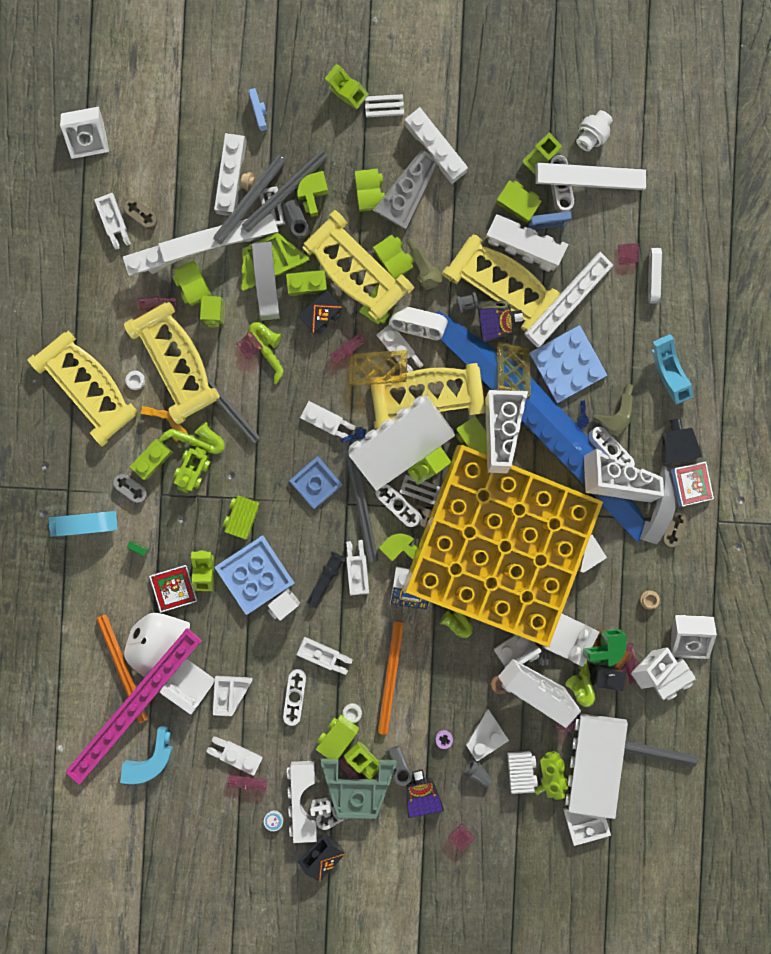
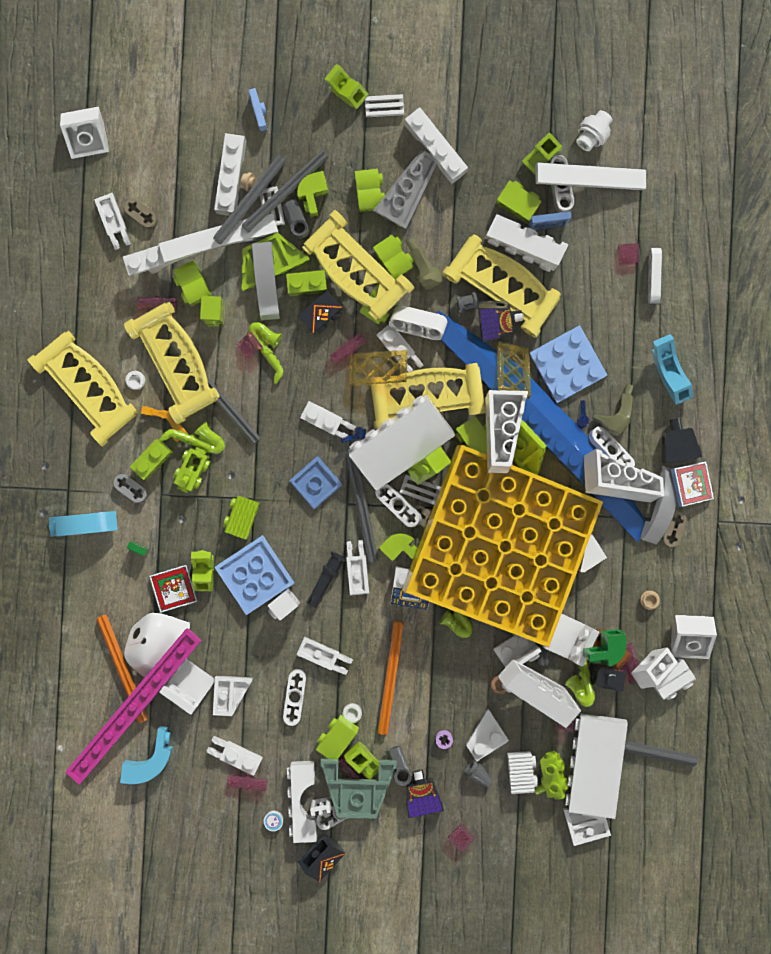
(528, 450): none -> lime wing
(568, 299): white tile -> none

